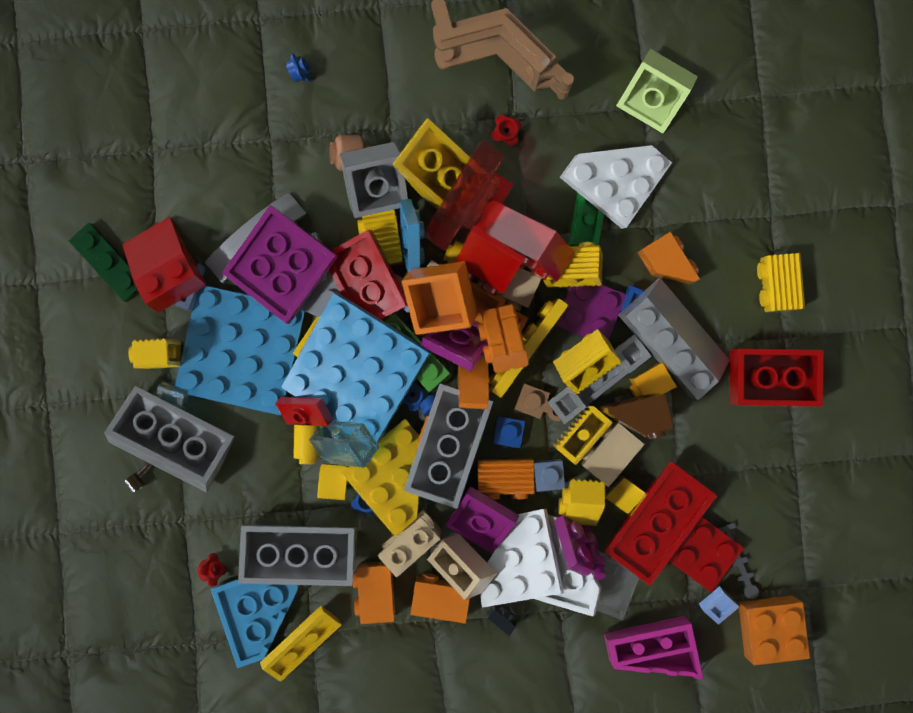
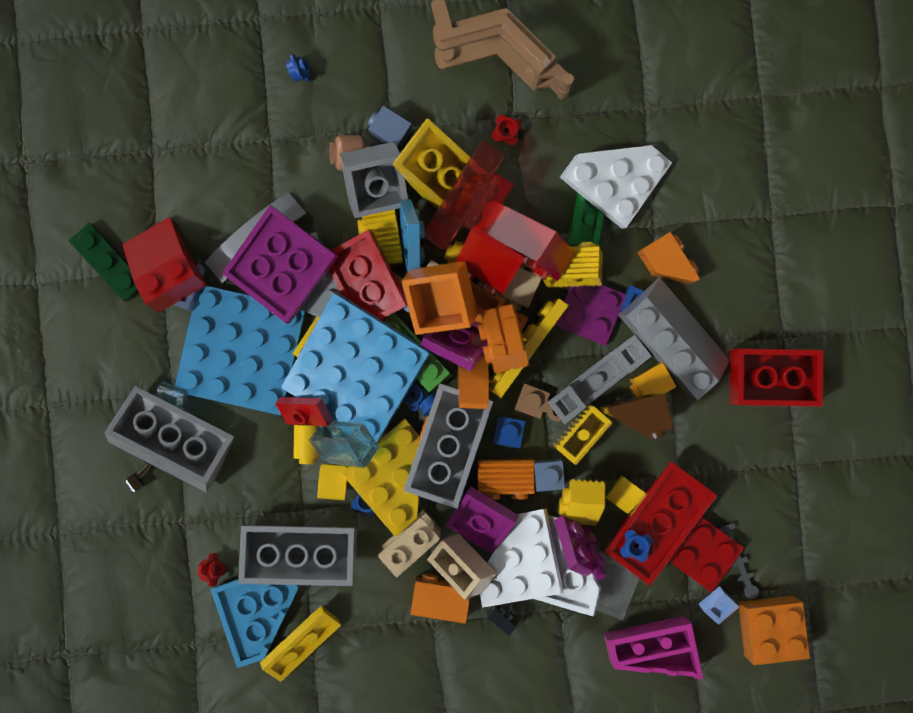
(155, 353): yellow brick -> none
(375, 593): orange brick -> none
(389, 127): none -> sand blue brick
(586, 361): yellow brick -> none
(611, 453): tan brick -> none
(639, 553): none -> blue plate
(657, 91): yellowish green slope -> none
(781, 282): yellow brick -> none

